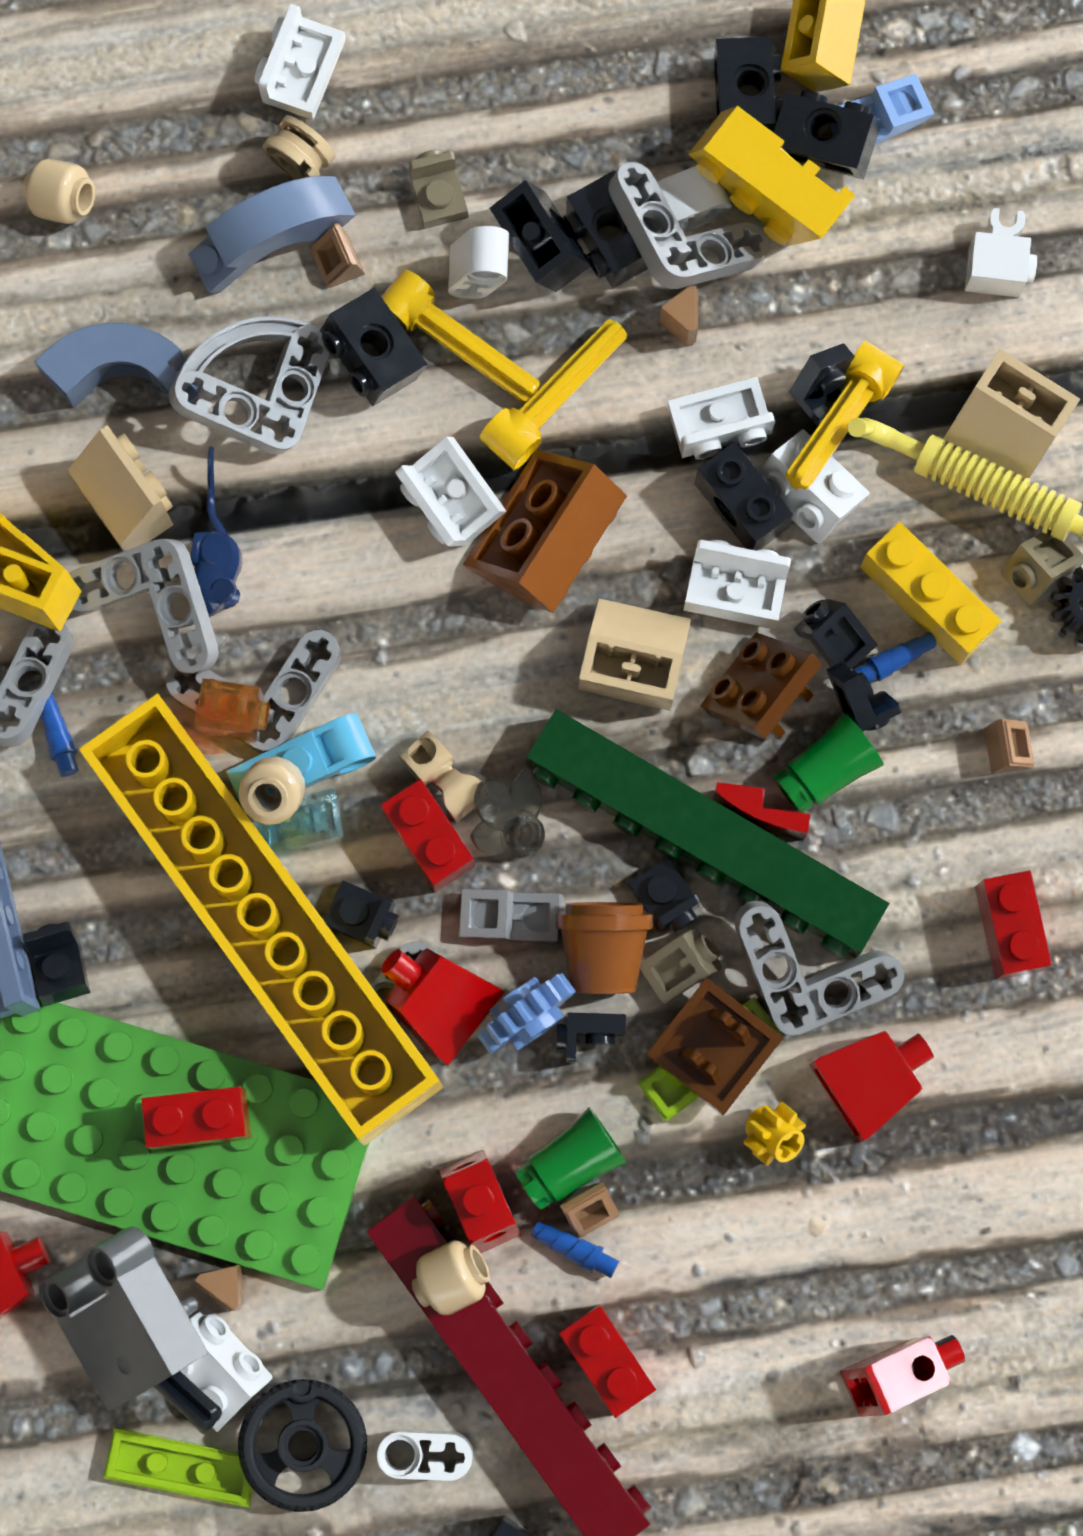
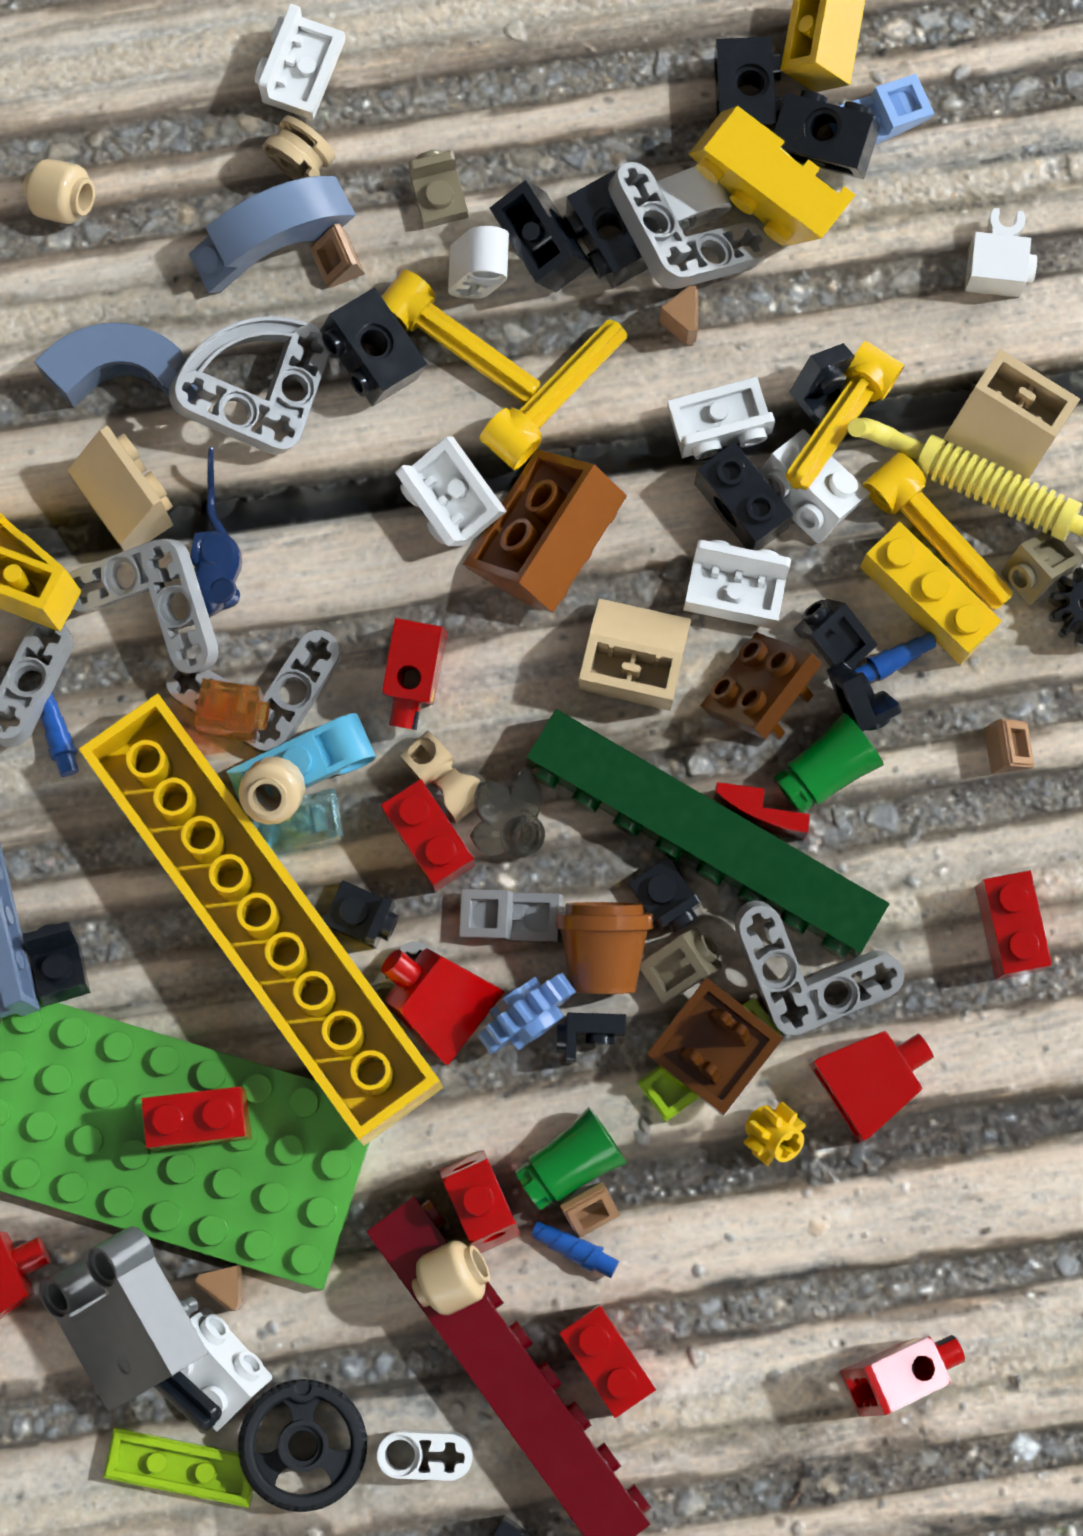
(413, 647): none -> red torso
(898, 488): none -> yellow axle

